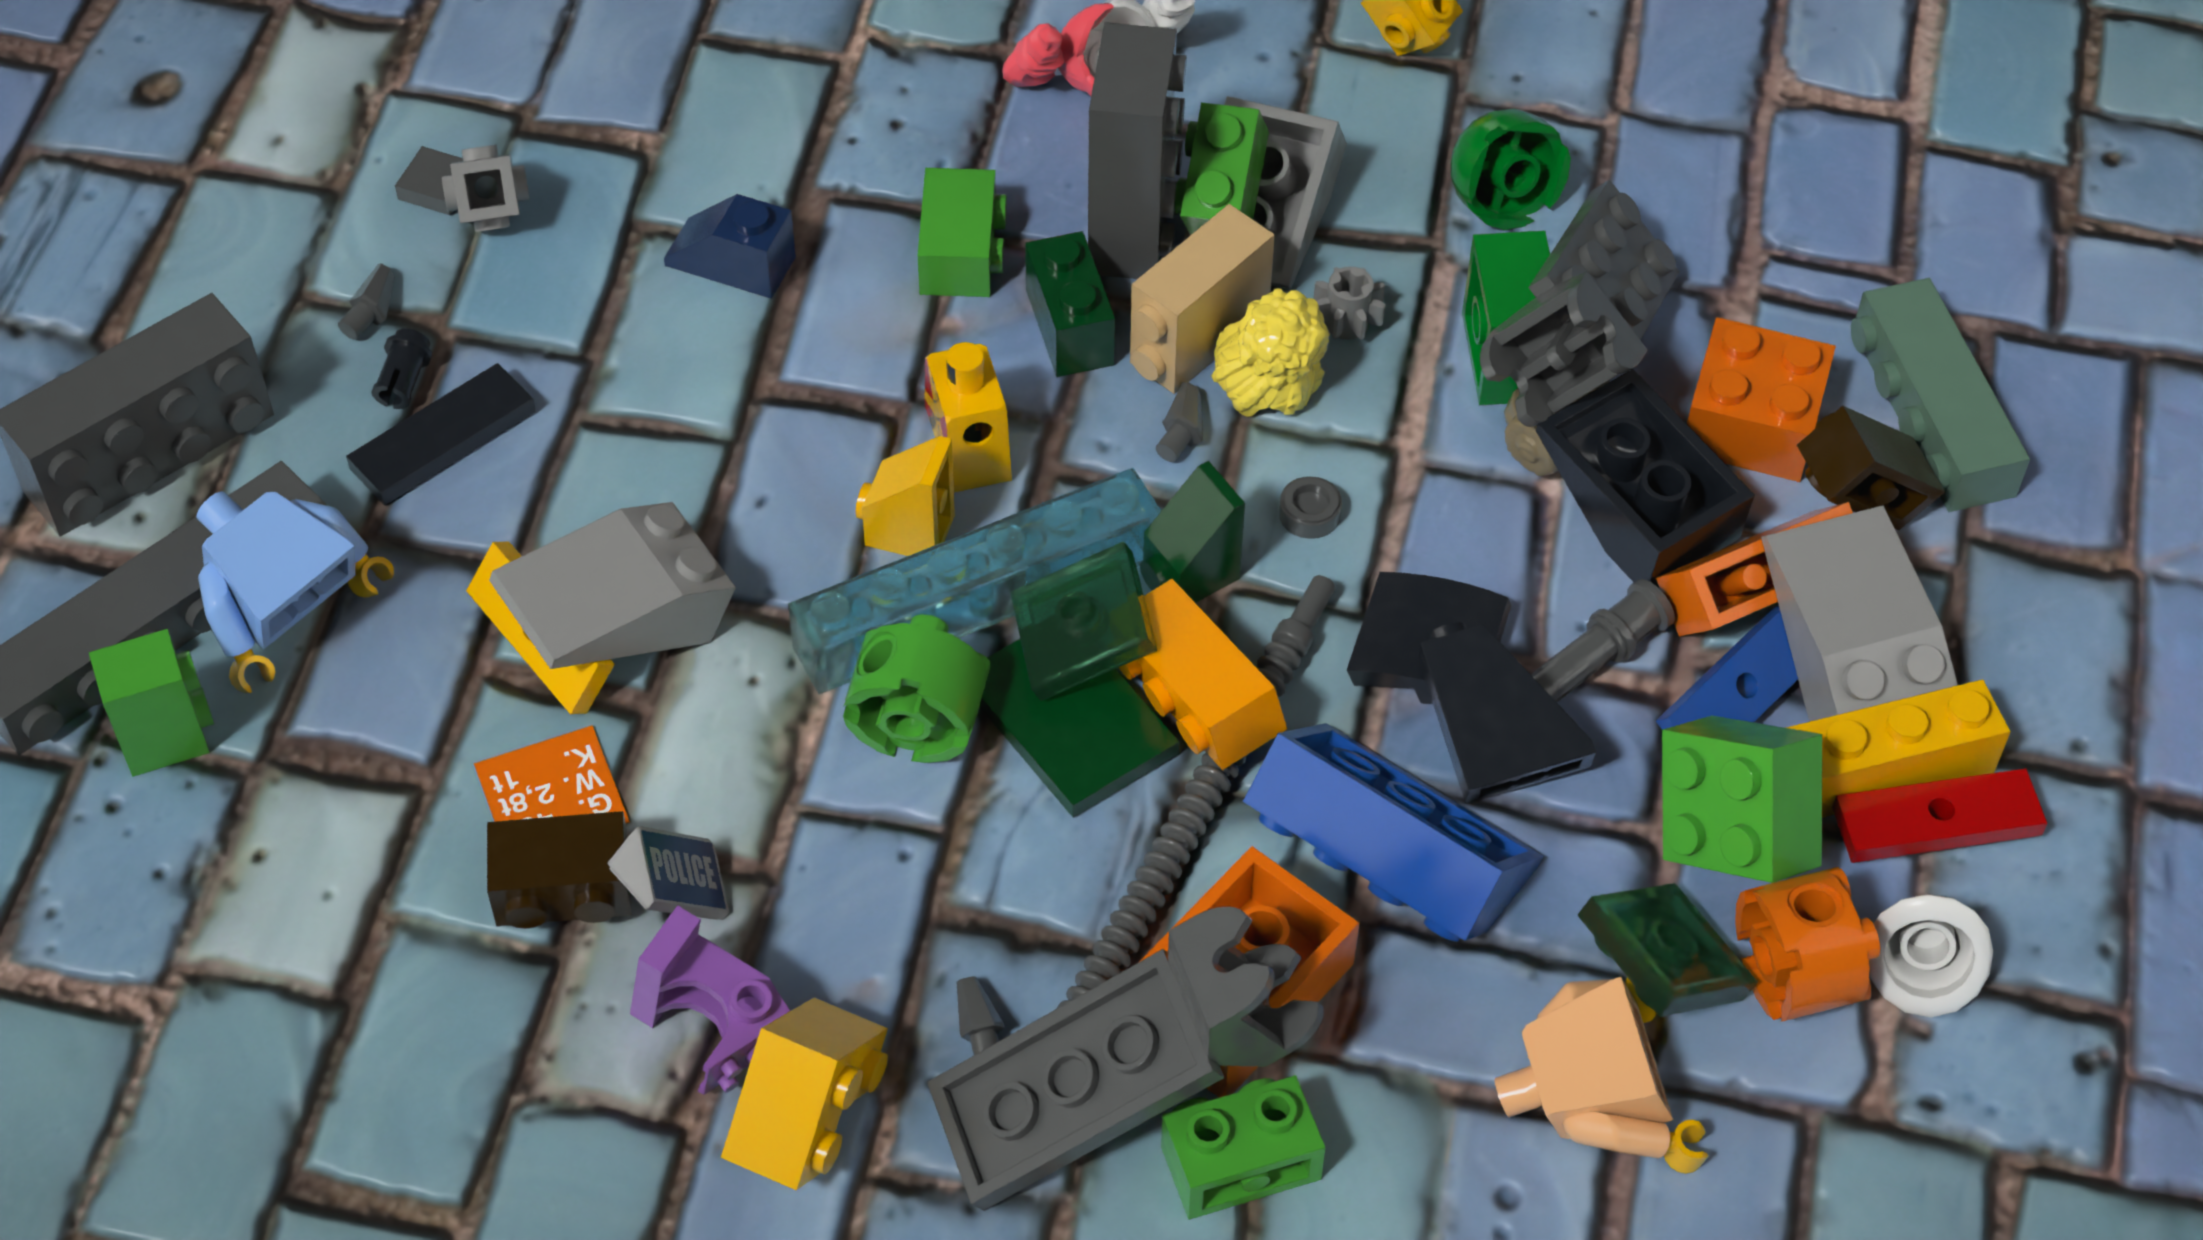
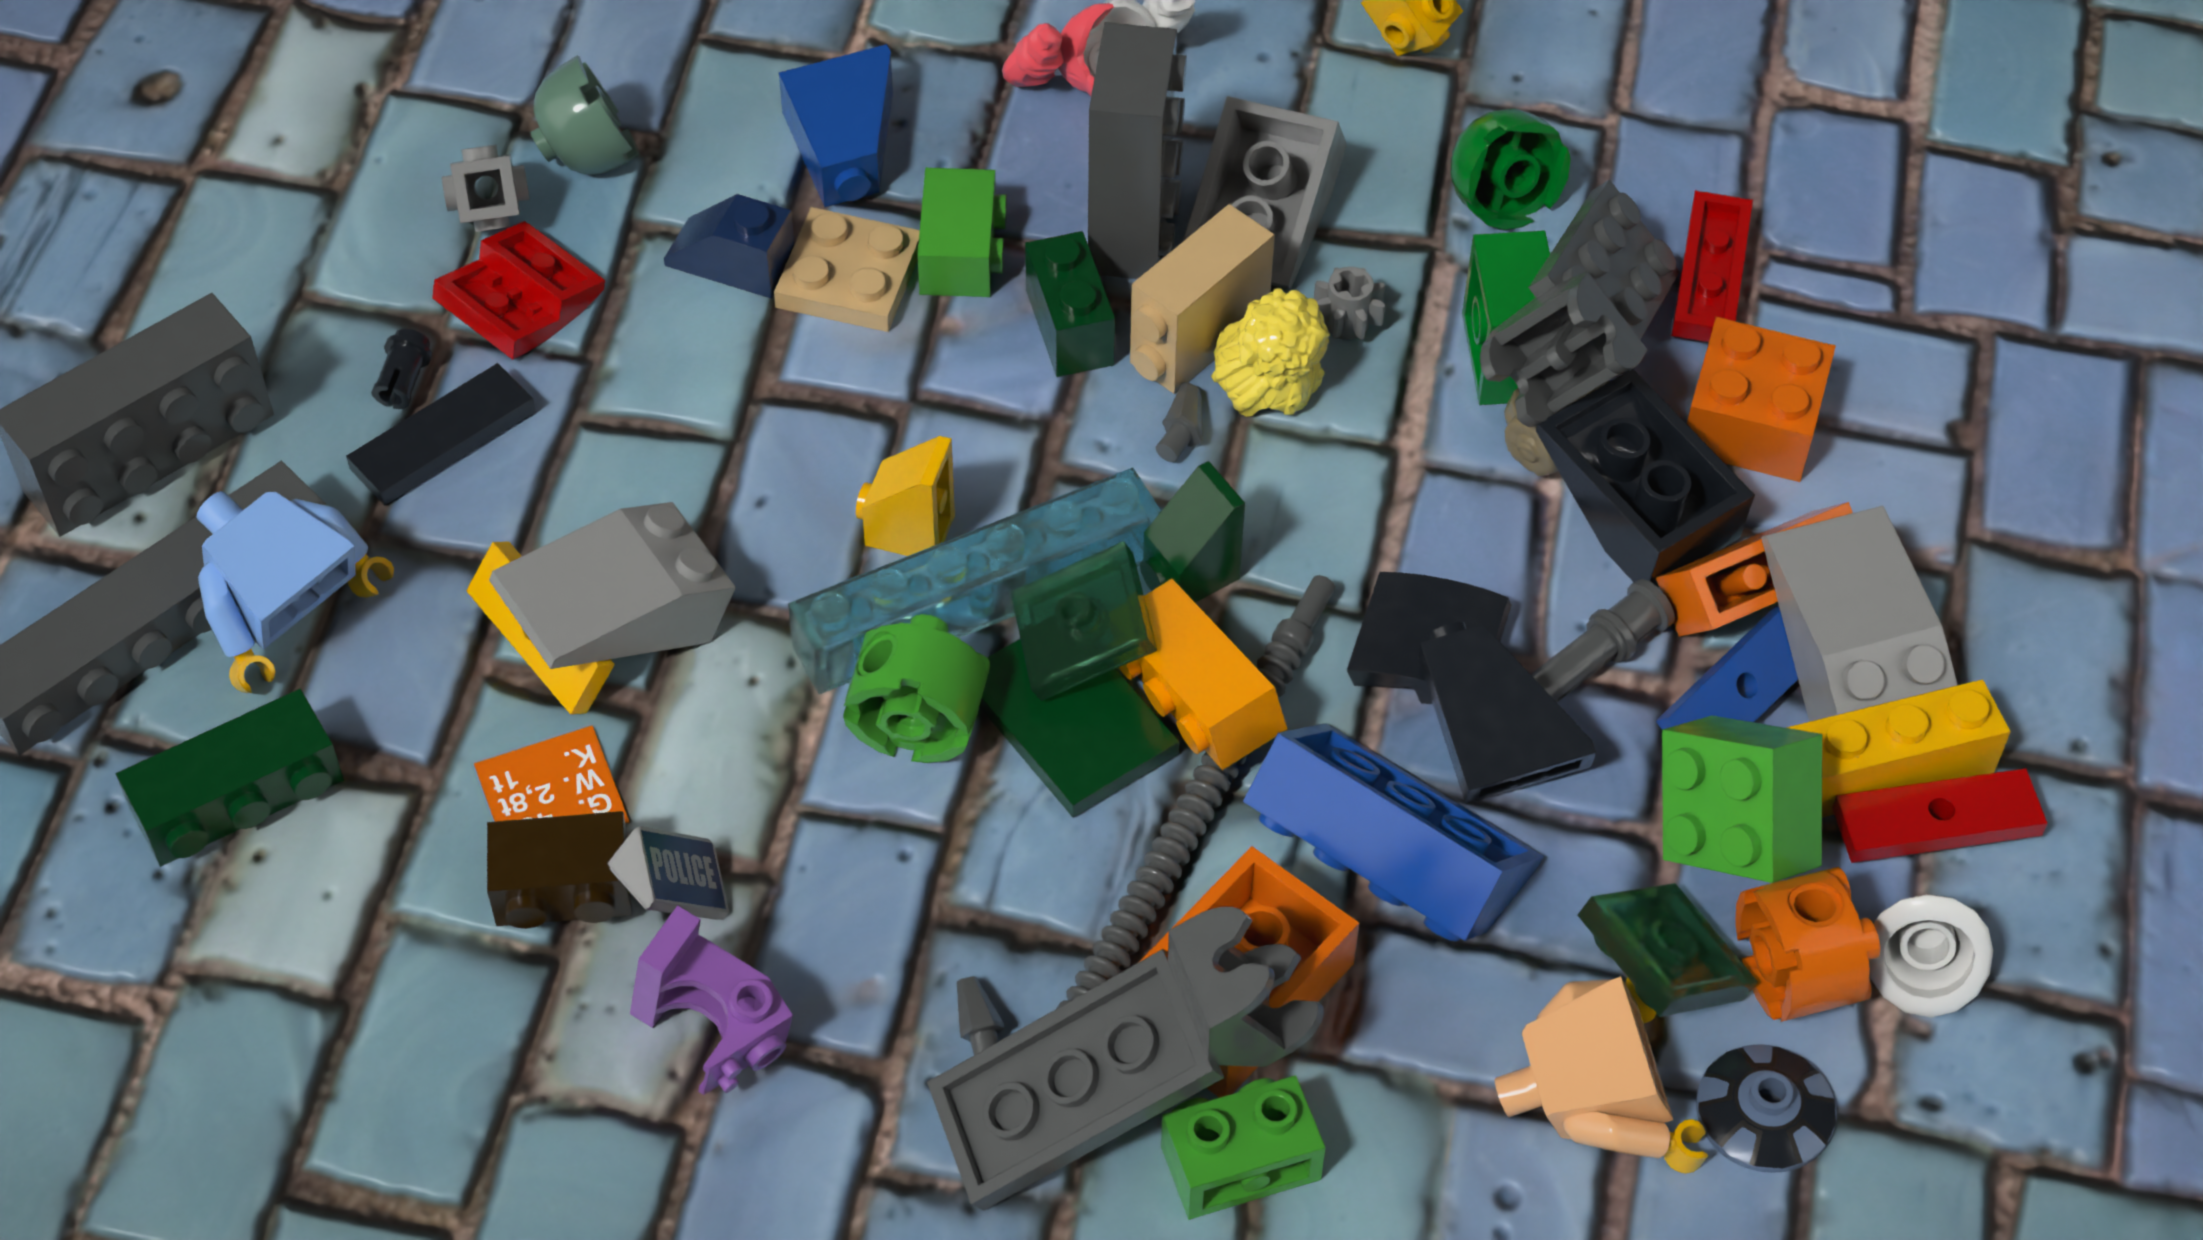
(152, 701): bright green brick -> none
(230, 777): none -> dark green brick
(369, 303): dark grey bar -> none
(423, 179): dark grey tile -> none
(518, 289): none -> red slope
(580, 122): none -> sand green cylinder
(796, 1088): yellow brick -> none
(841, 121): none -> blue slope
(848, 269): none -> tan plate
(965, 392): yellow torso -> none
(1224, 165): bright green brick -> none
(1310, 507): dark grey tile -> none
(1711, 264): none -> red plate
(1761, 1132): none -> dish
(1869, 466): dark brown brick -> none
(1939, 393): sand green brick -> none

